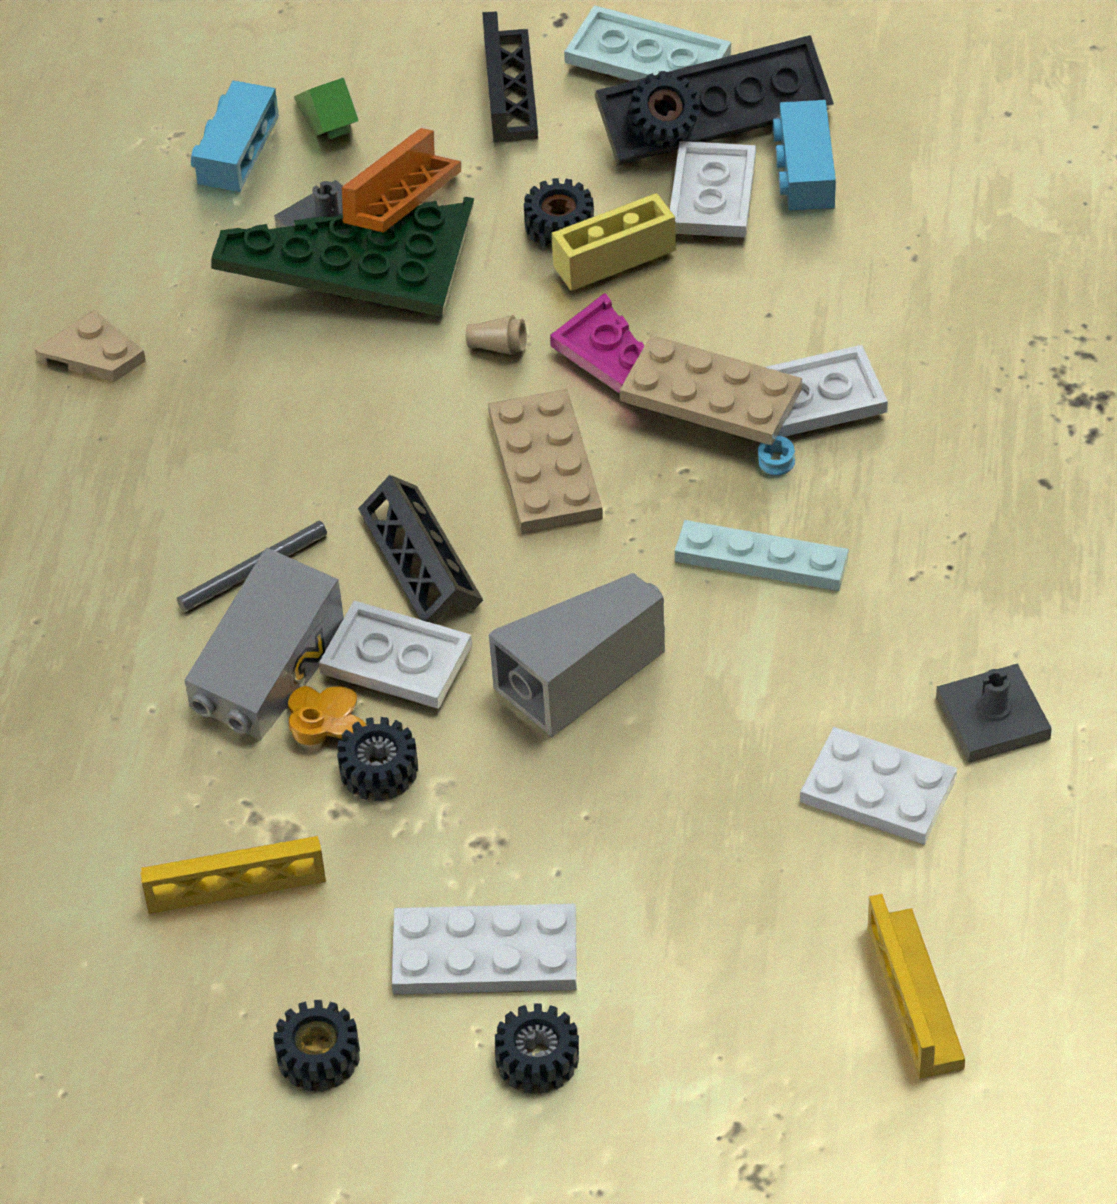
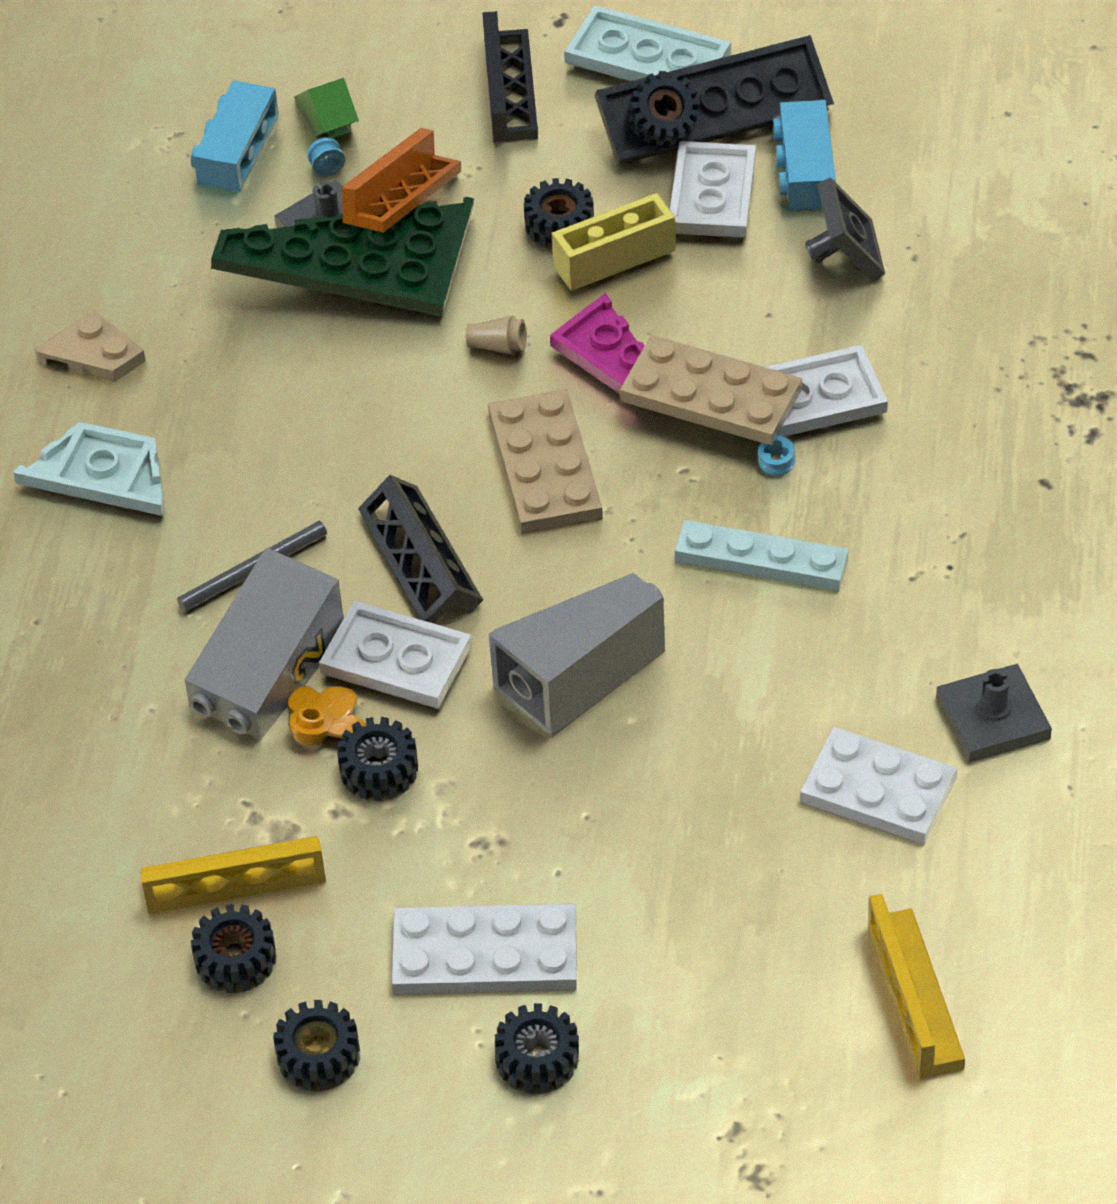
(99, 467): none -> light aqua wing
(230, 928): none -> black bush
(329, 165): none -> medium azure bush
(848, 230): none -> dark grey tile

